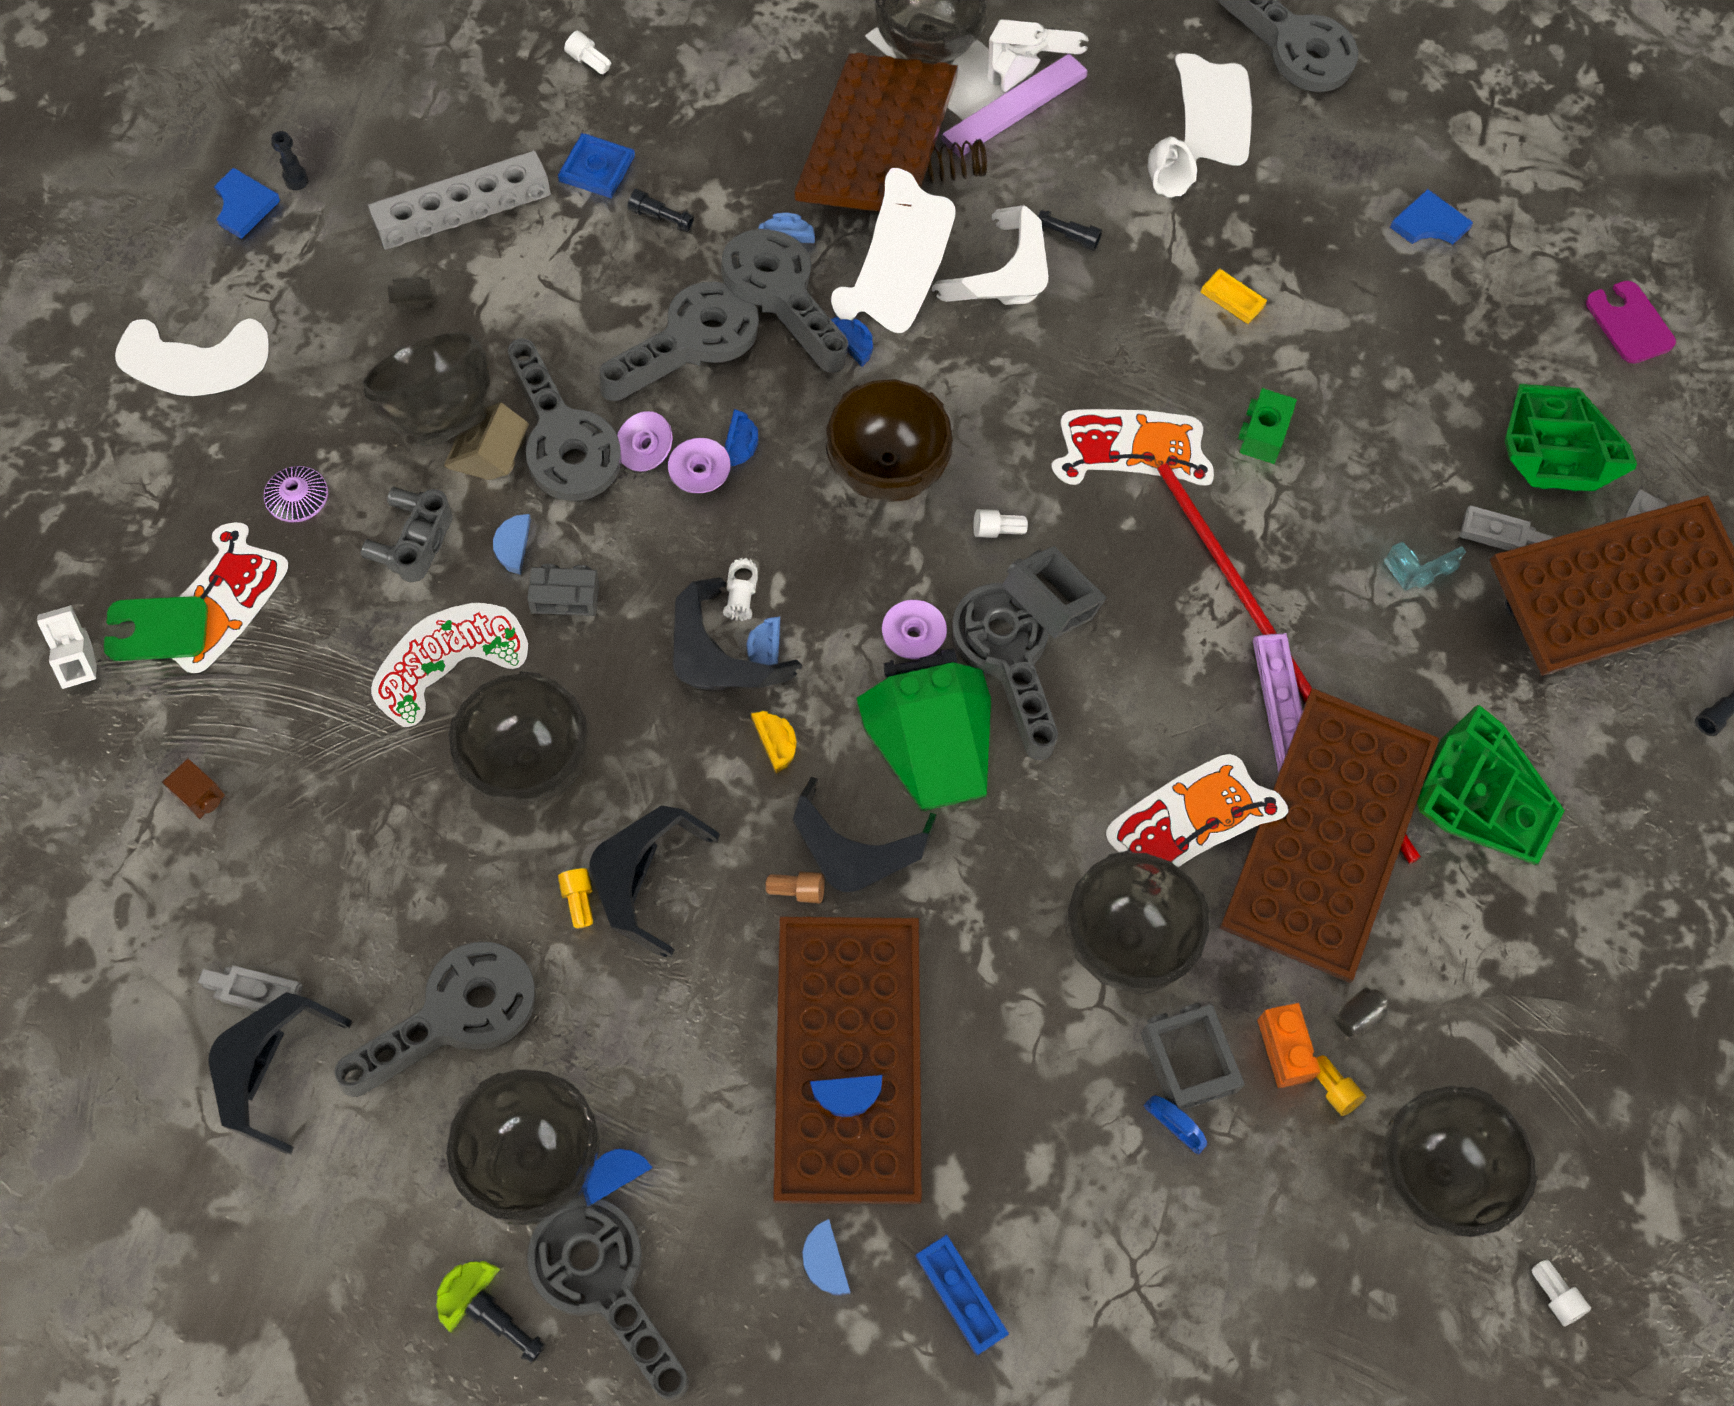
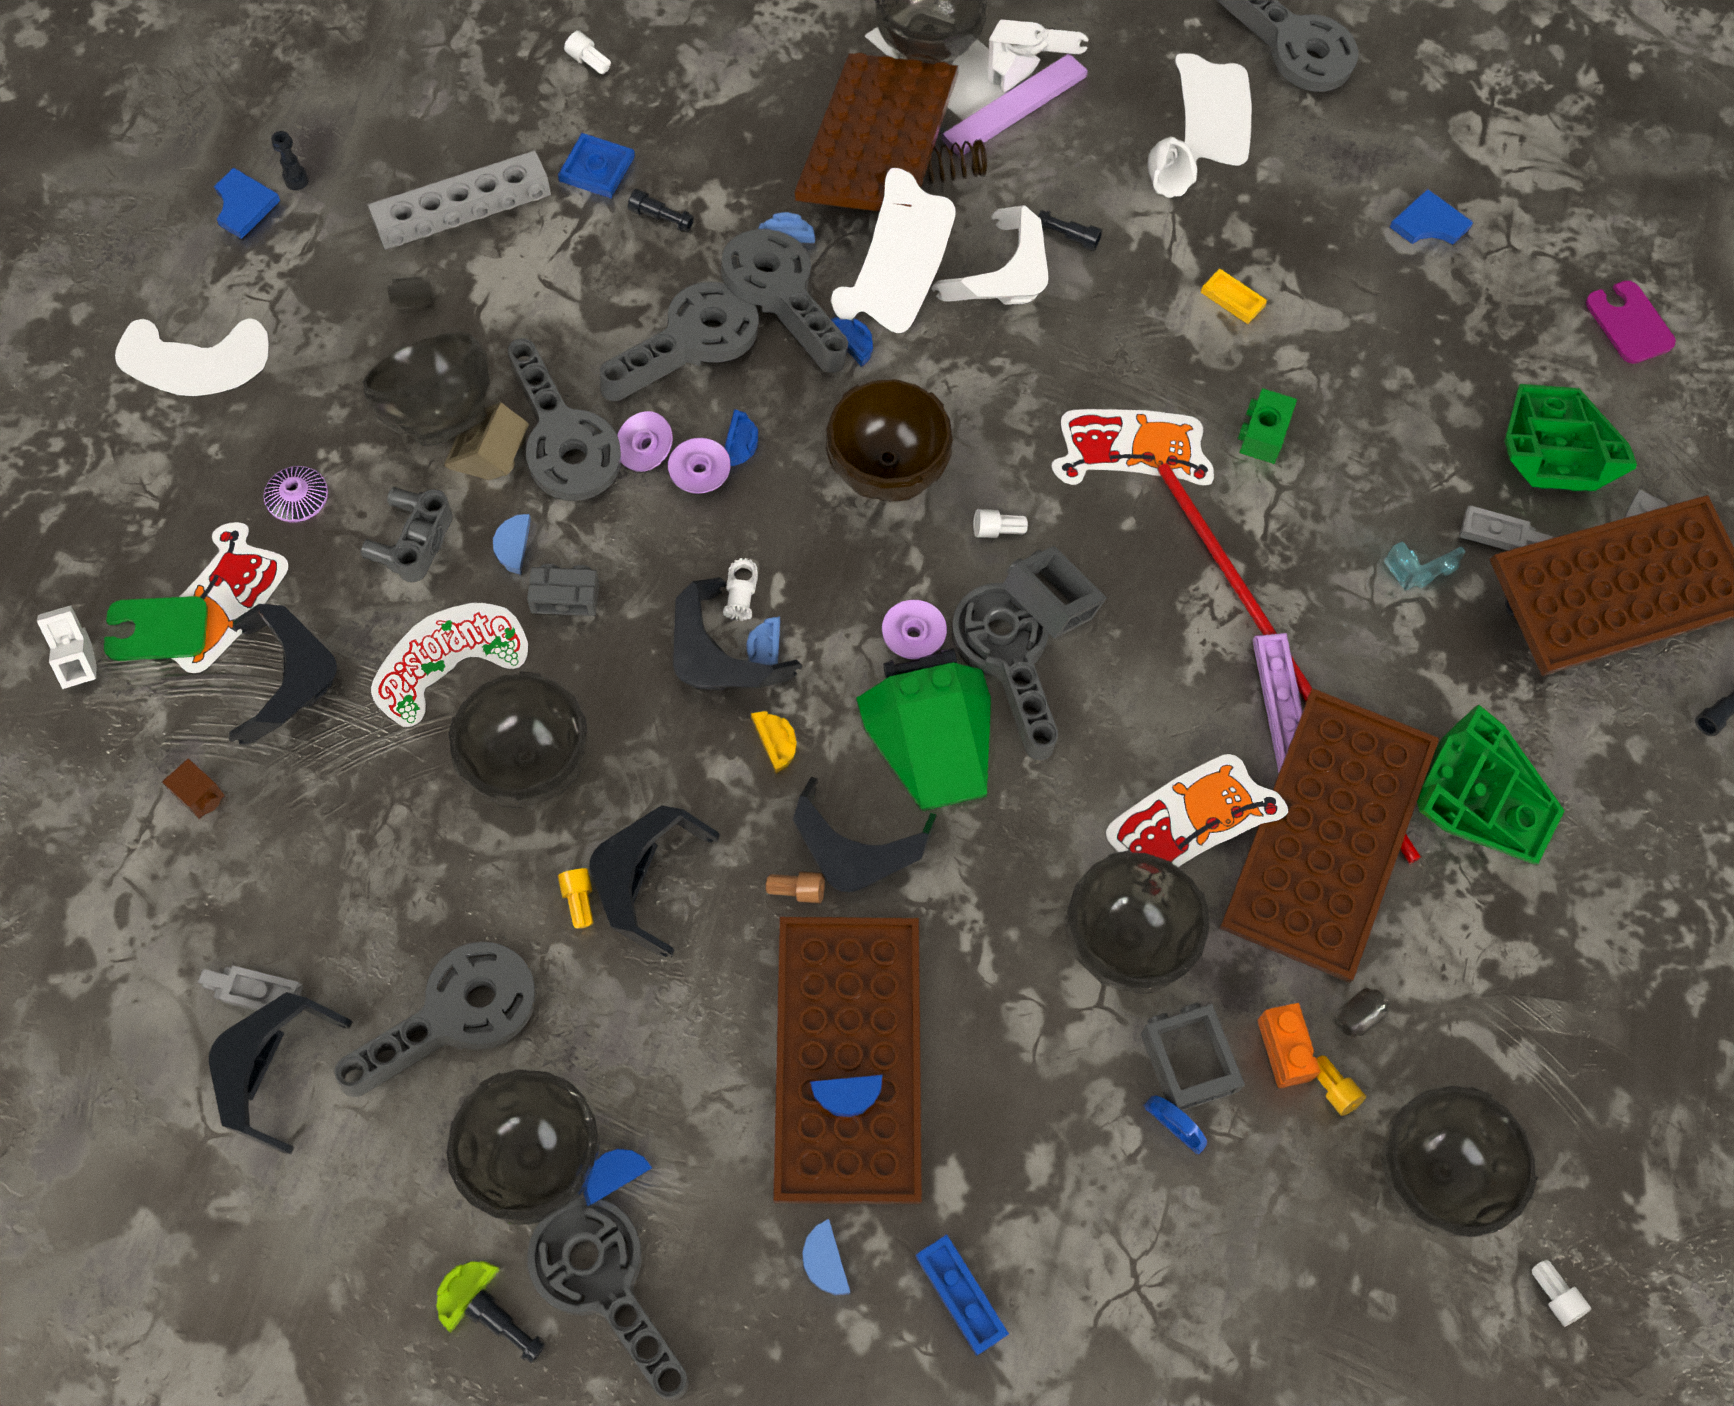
(306, 670): none -> black piece

